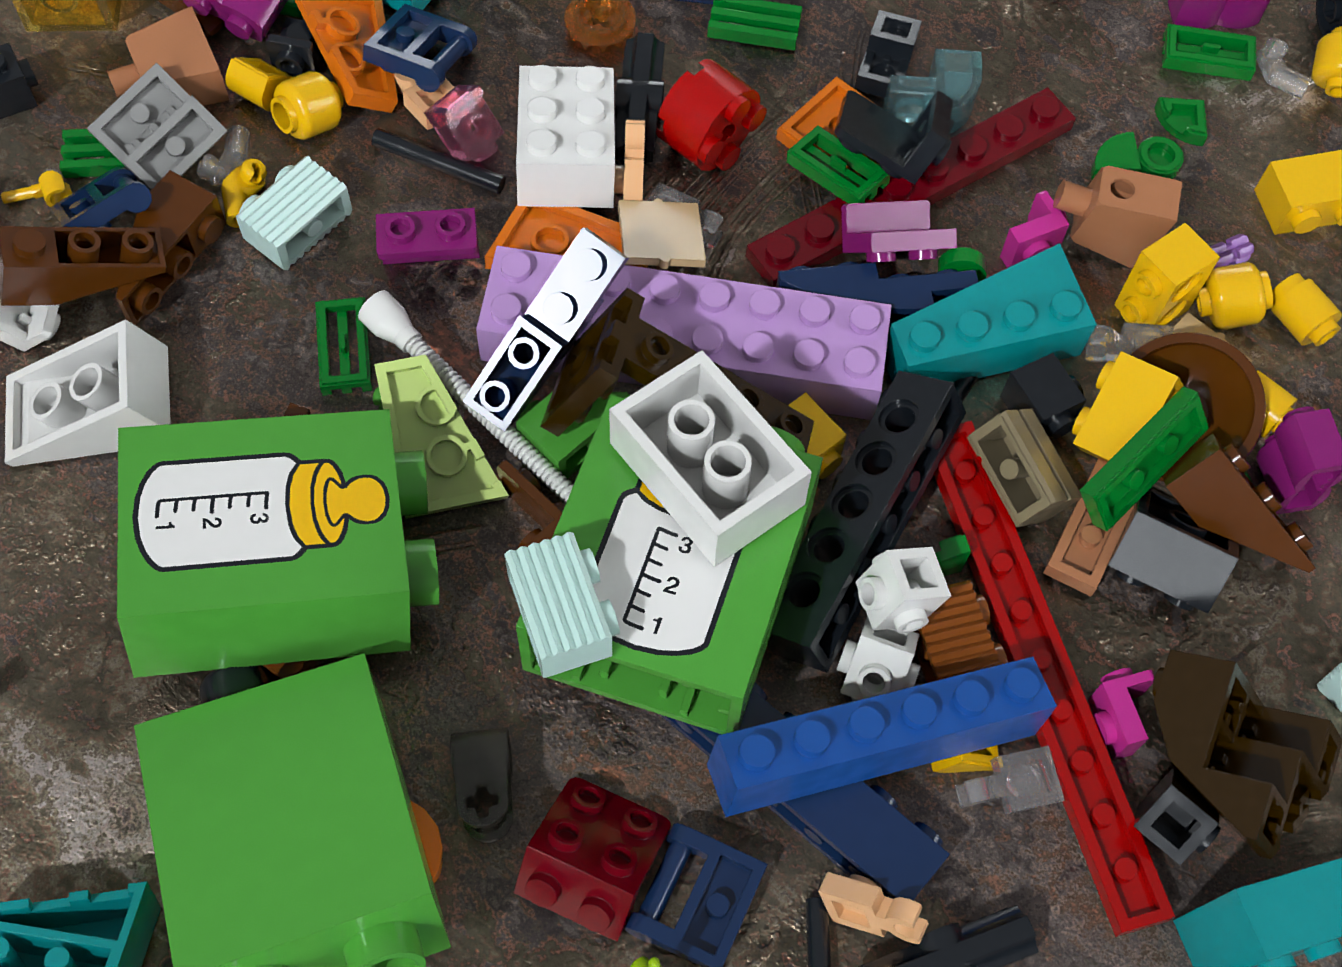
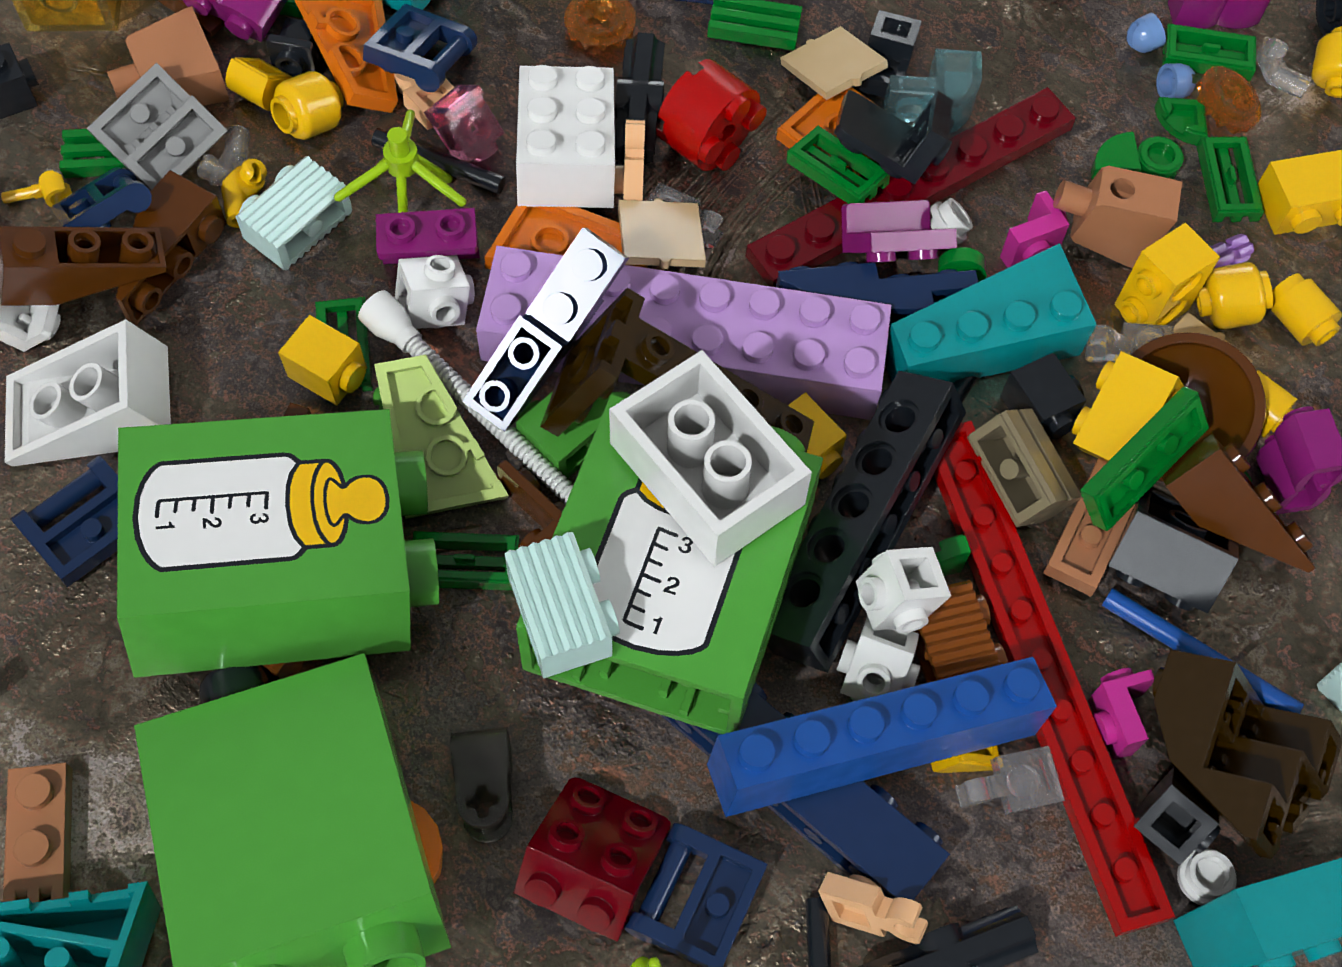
(38, 833): none -> nougat hinge
(83, 536): none -> dark blue plate
(323, 360): none -> yellow brick
(403, 161): none -> lime plant
(434, 291): none -> white brick
(477, 542): none -> green tile
(834, 62): none -> tan piece
(951, 215): none -> white plate
(1146, 34): none -> medium blue hinge
(1175, 80): none -> medium blue hinge
(1182, 641): none -> blue bar
(1206, 876): none -> white plate
(1224, 84): none -> clear orange gear
(1234, 209): none -> green tile

